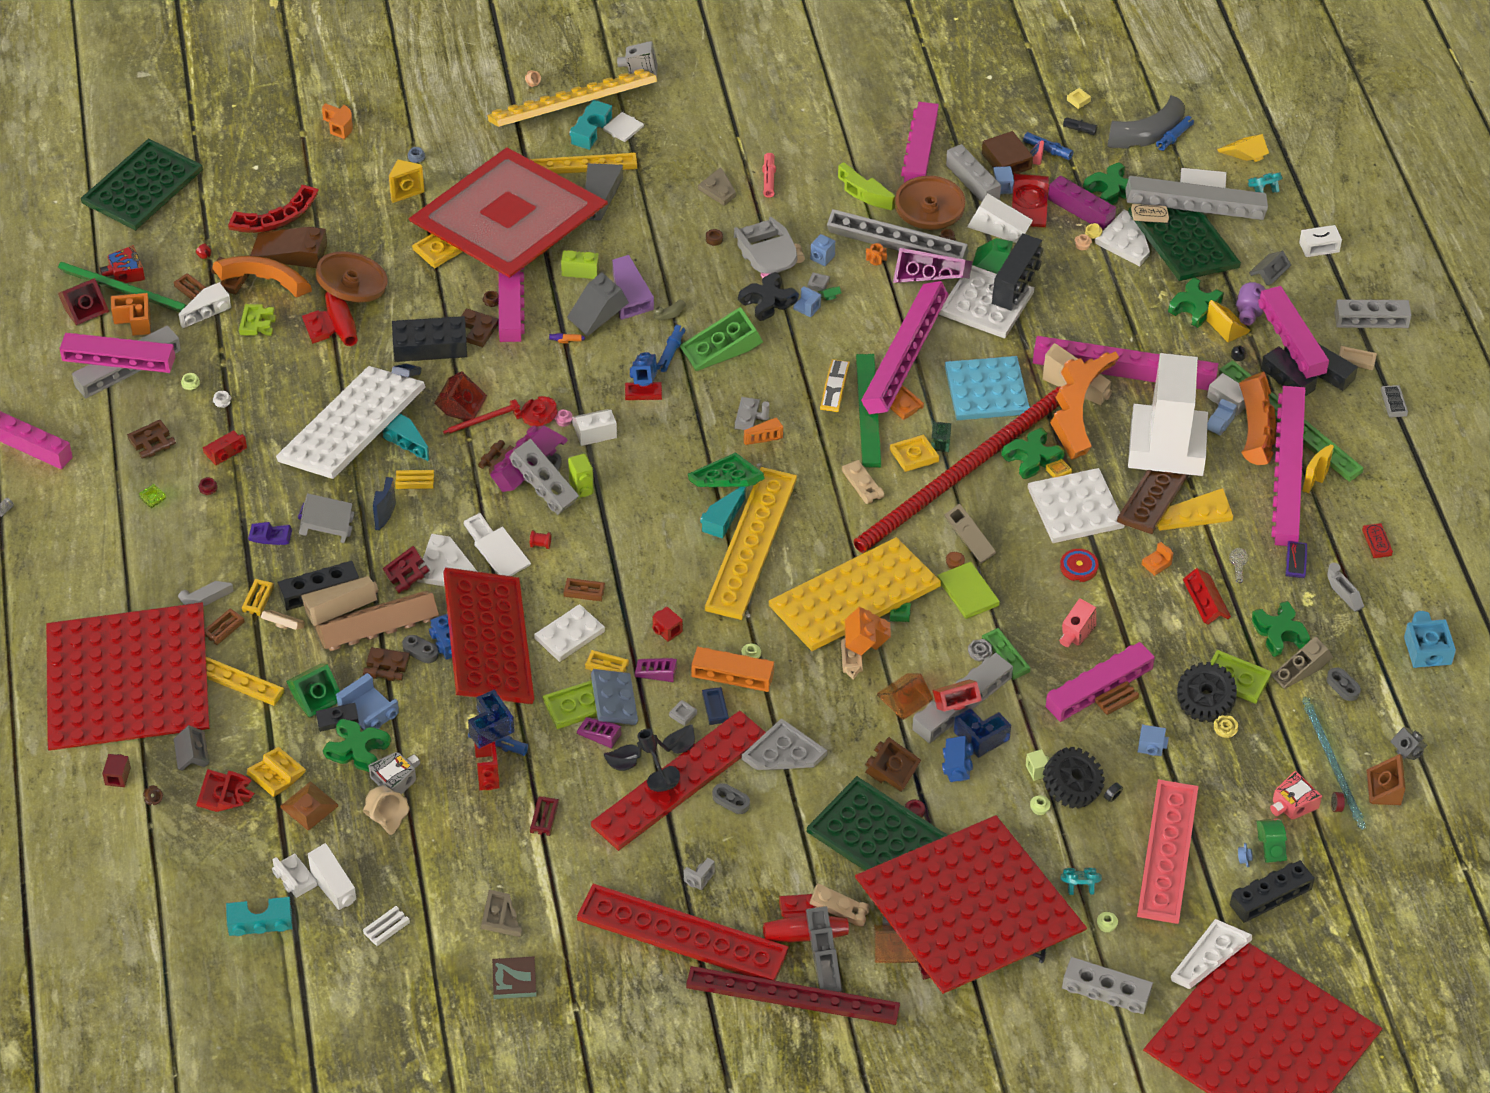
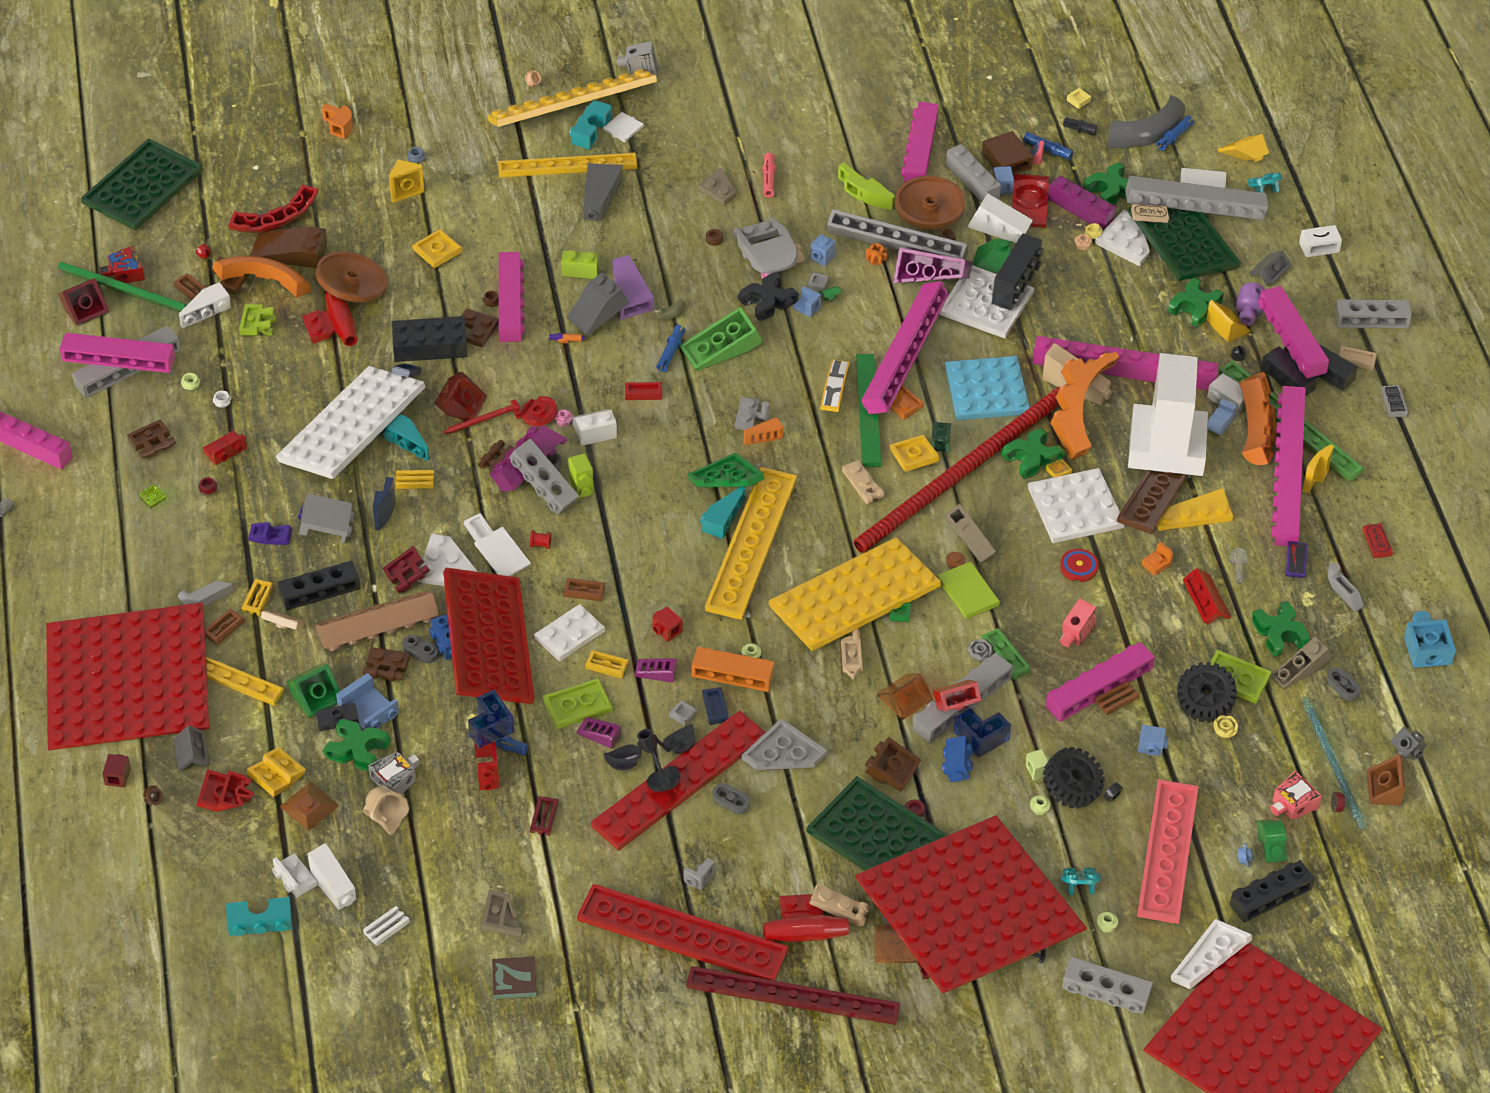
(132, 310): orange brick -> none
(339, 599): tan slope -> none
(508, 212): baseplate -> none
(614, 697): sand blue plate -> none
(644, 369): blue brick -> none
(823, 949): dark grey slope -> none
(865, 631): orange brick -> none

